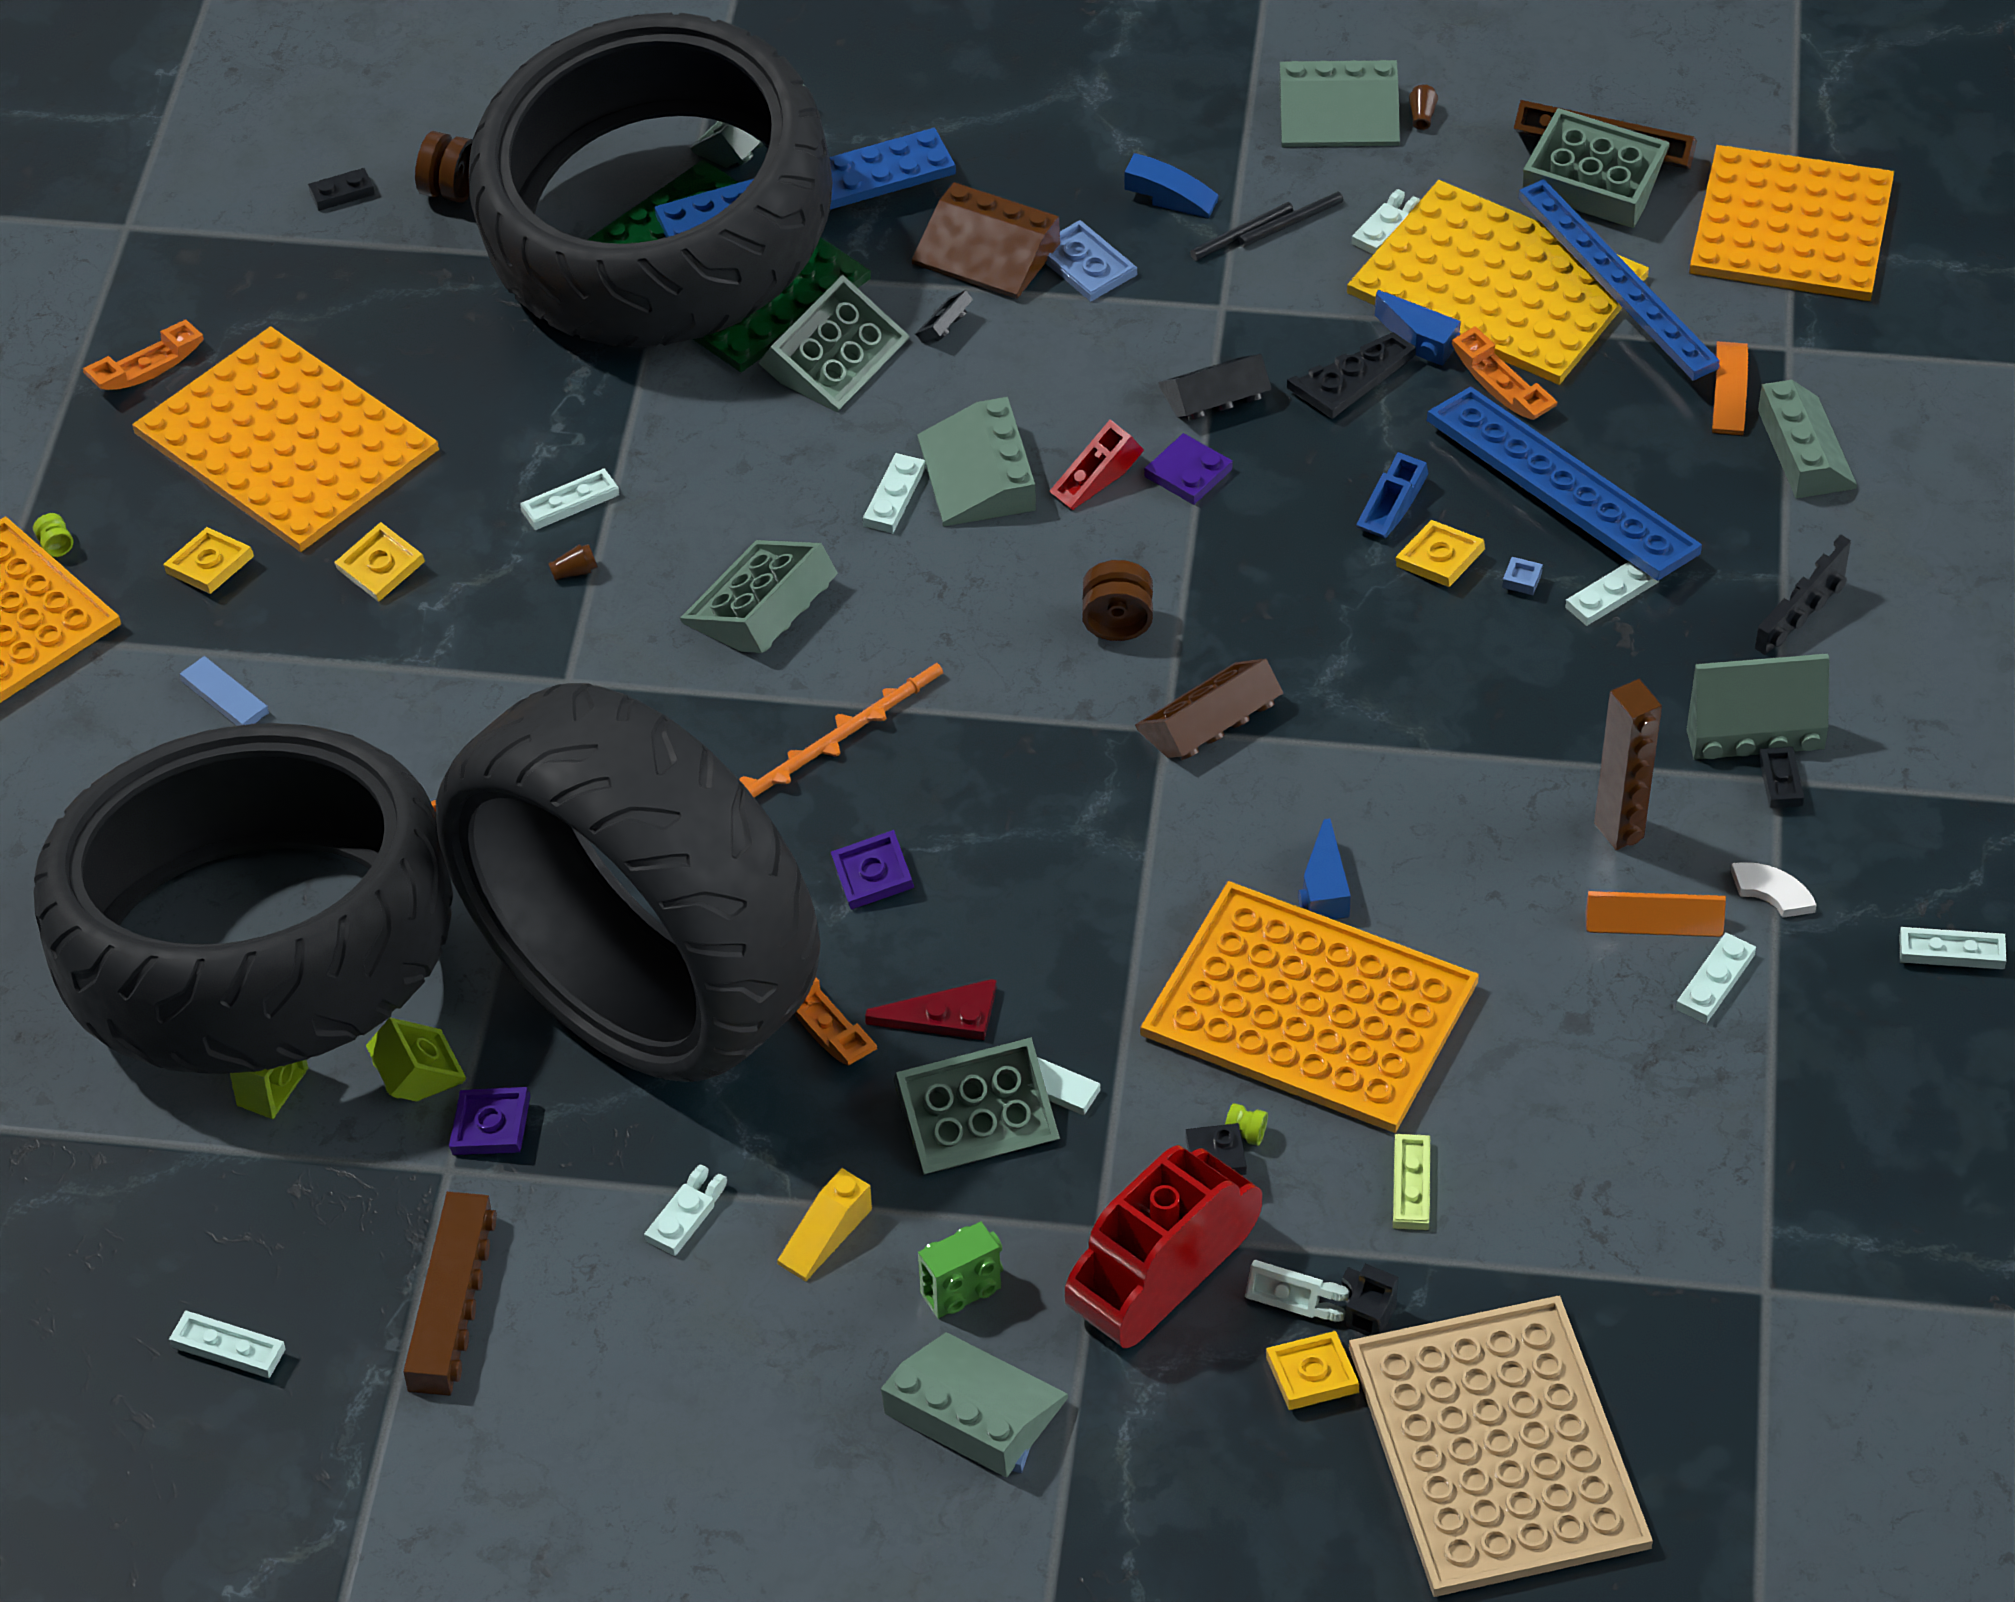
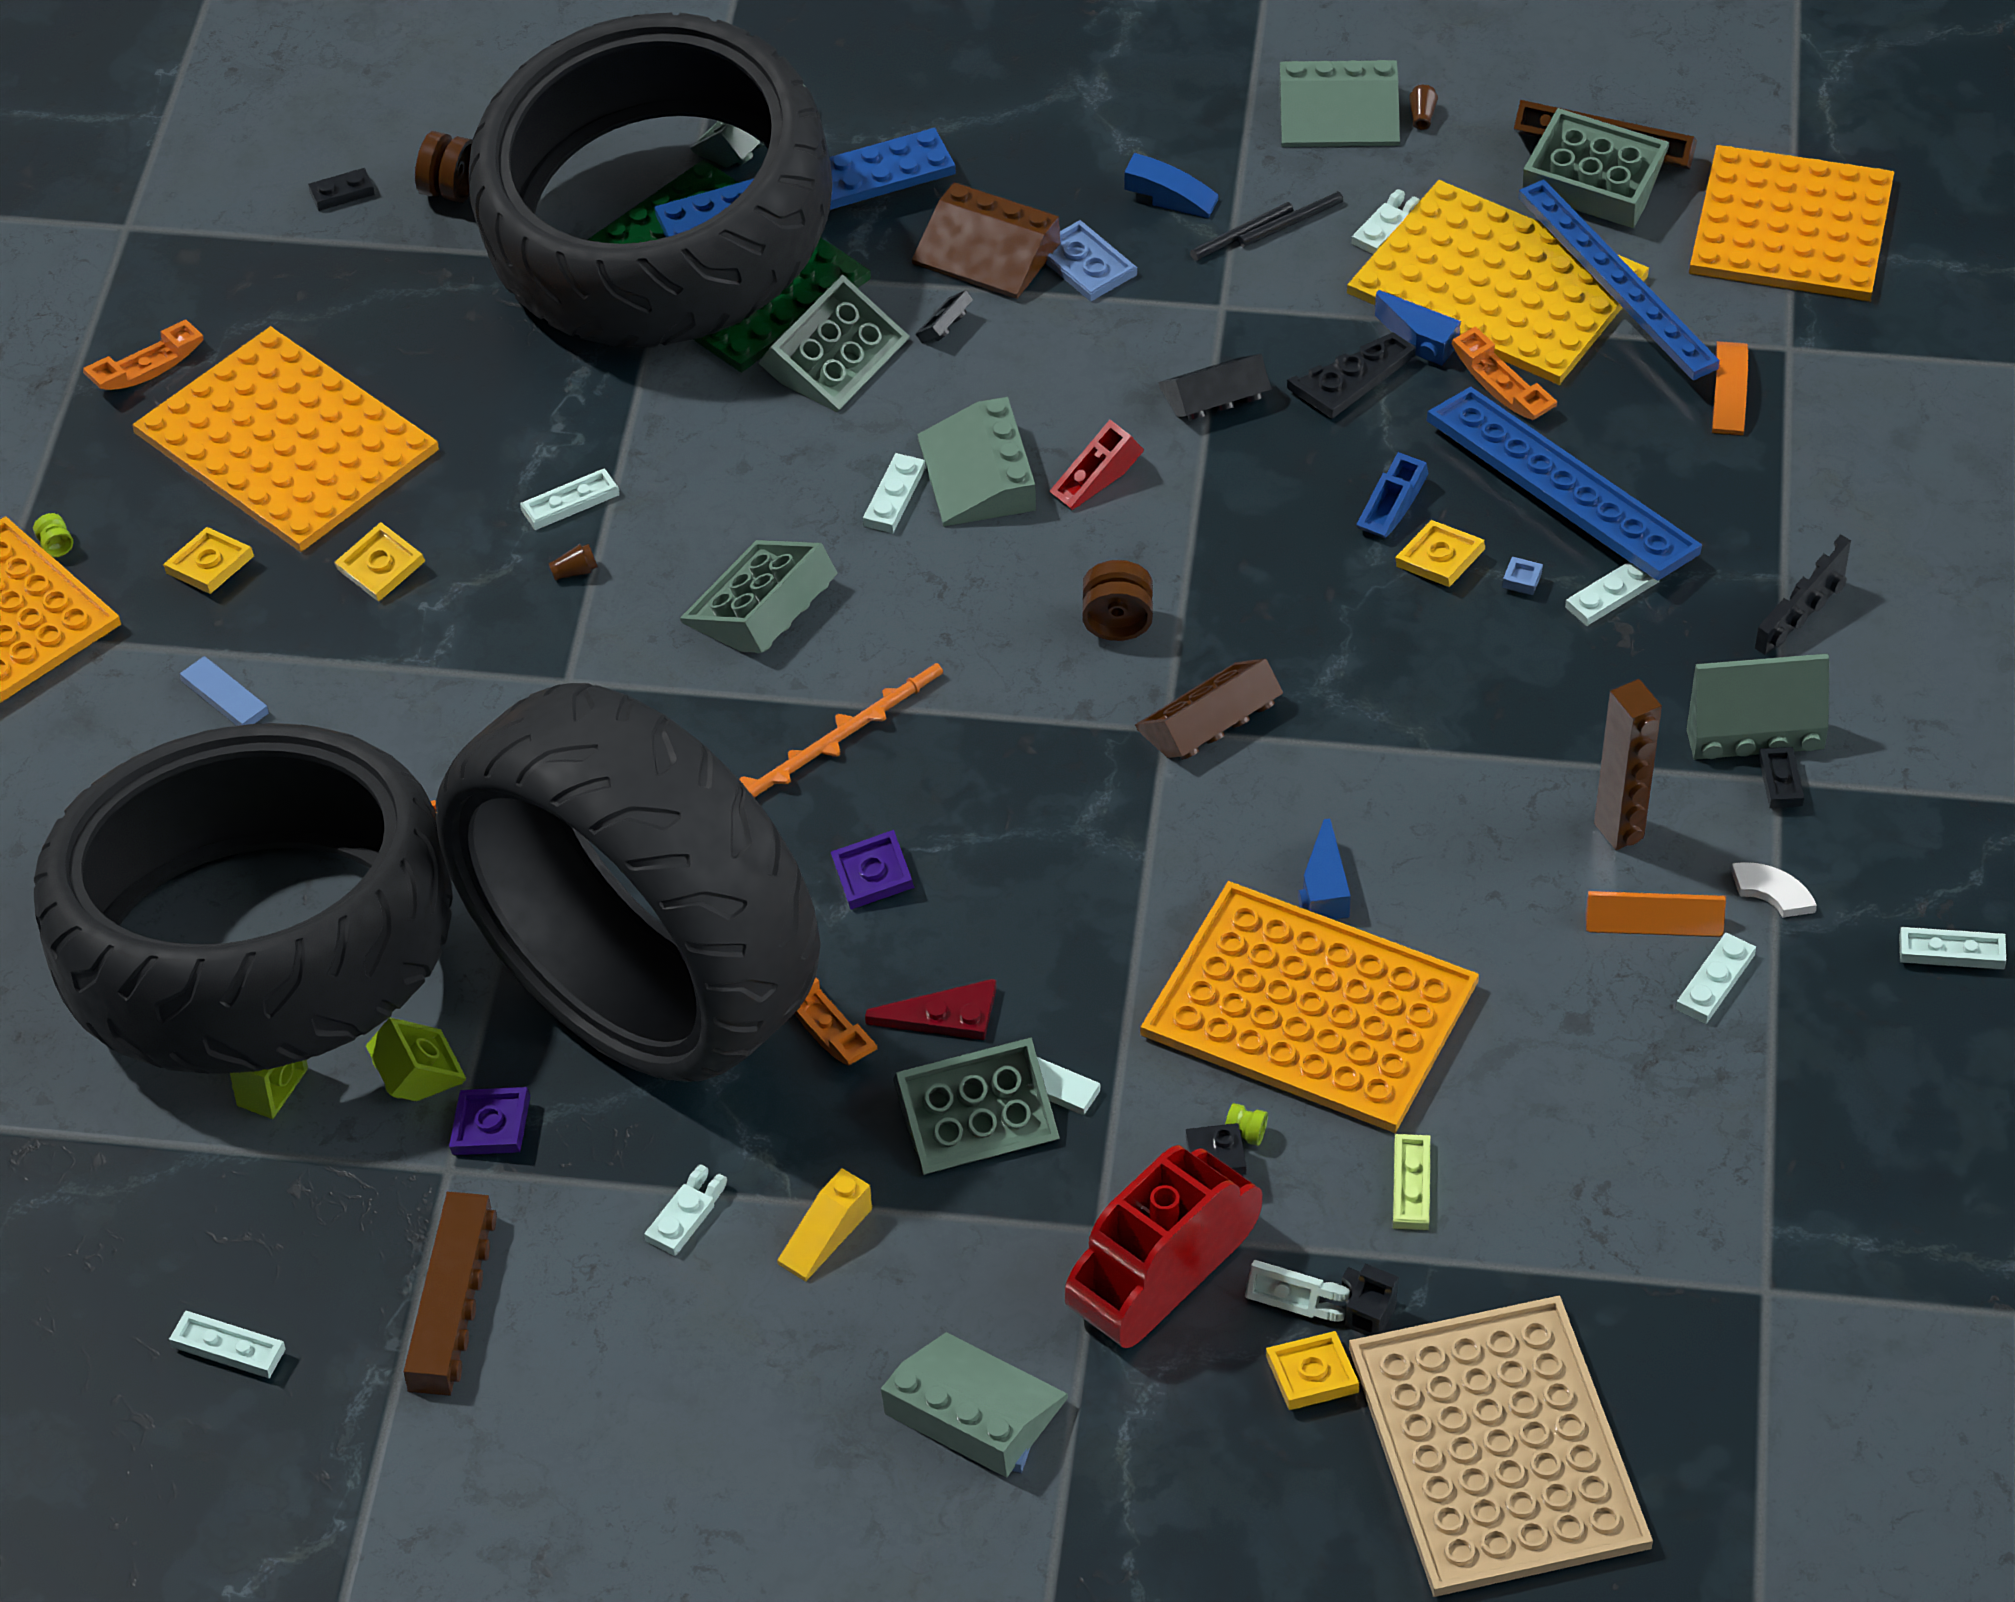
(960, 1269): bright green brick -> none
(1188, 468): dark purple plate -> none
(1804, 440): sand green slope -> none

